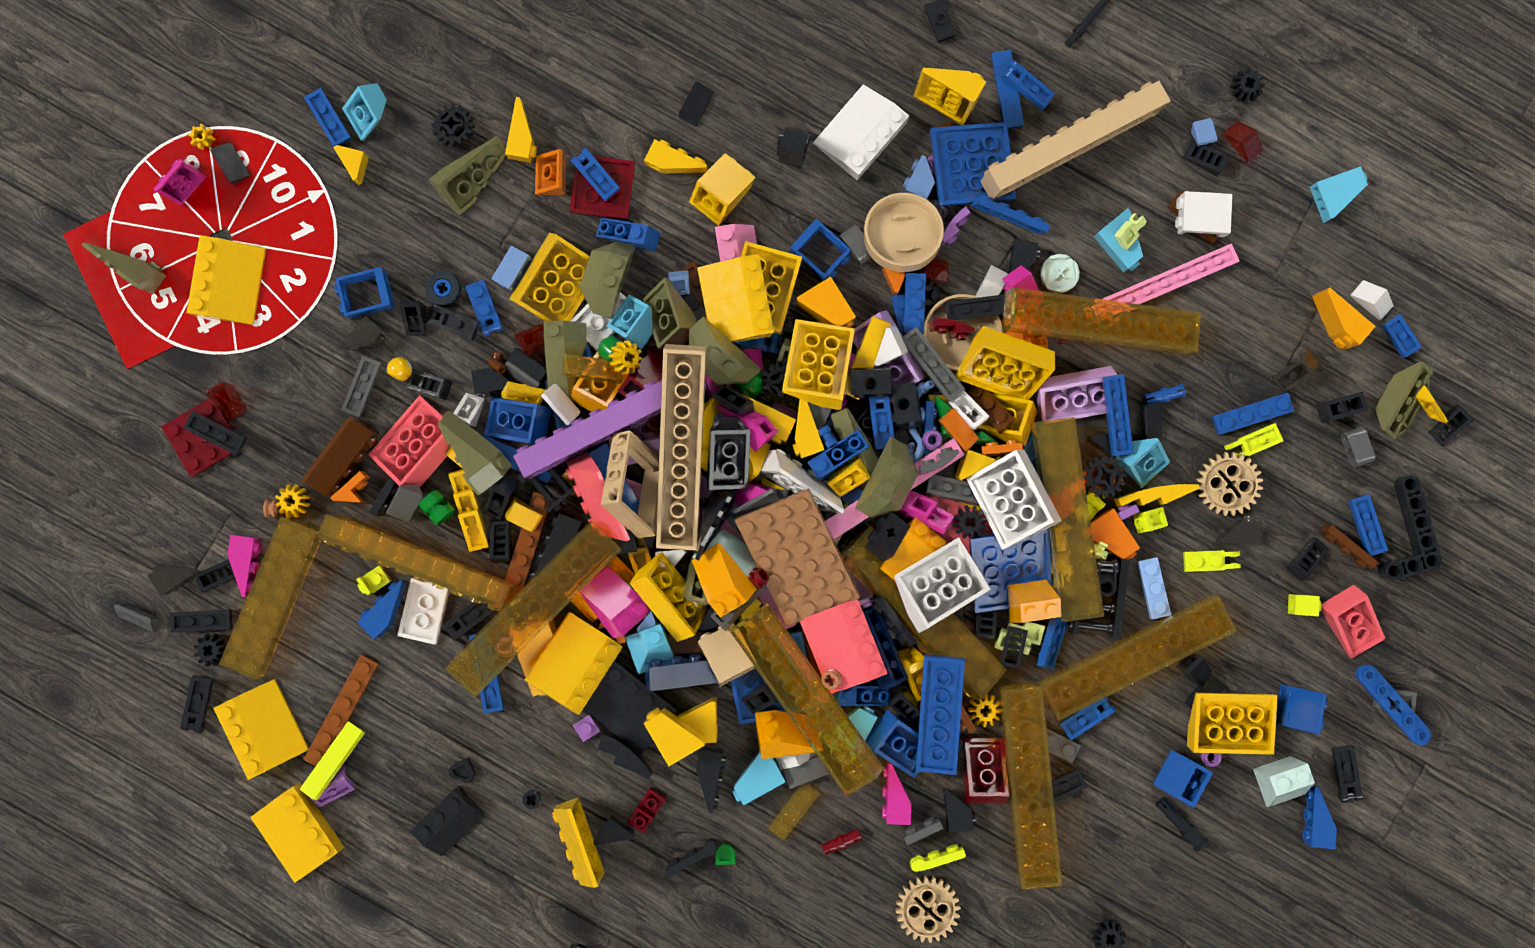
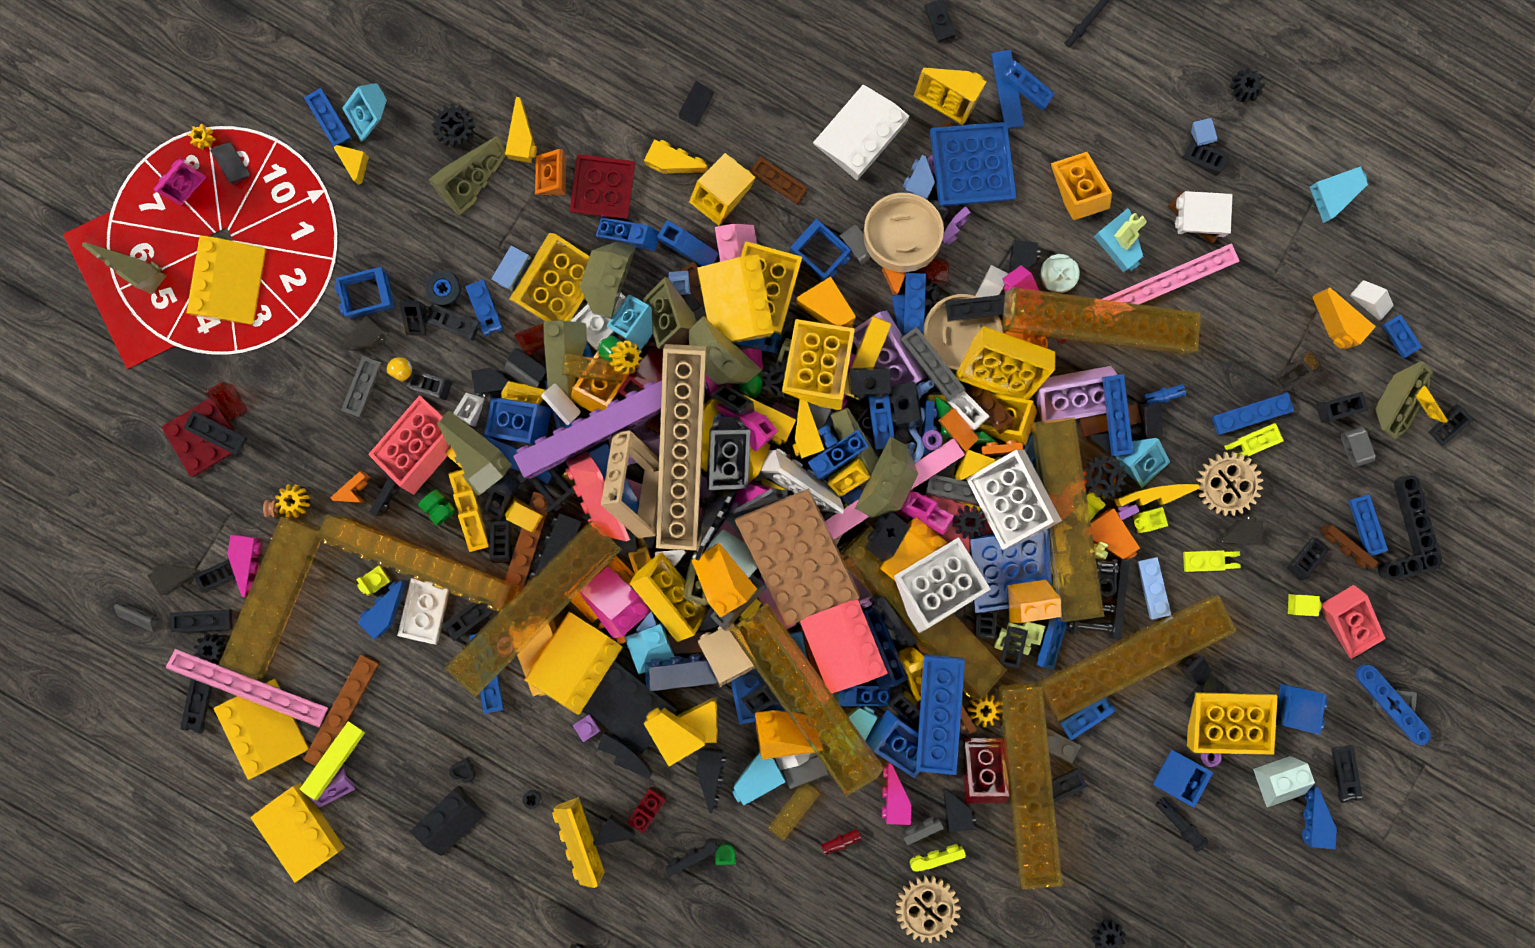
(246, 688): none -> bright pink tile
(340, 456): reddish brown slope -> none
(405, 502): dark grey slope -> none
(495, 362): reddish brown arm -> none
(595, 175): blue plate -> none
(686, 244): none -> blue slope
(759, 577): dark red plate -> none
(778, 180): none -> reddish brown tile
(793, 146): black wedge -> none
(829, 684): nougat bush -> none
(891, 346): white slope -> none
(942, 458): dark grey slope -> none
(955, 328): dark red slope -> none
(1016, 217): blue plate -> none
(1075, 140): tan brick -> none
(1081, 186): none -> light orange slope
(1098, 423): none -> reddish brown tile
(1243, 140): clear red slope -> none

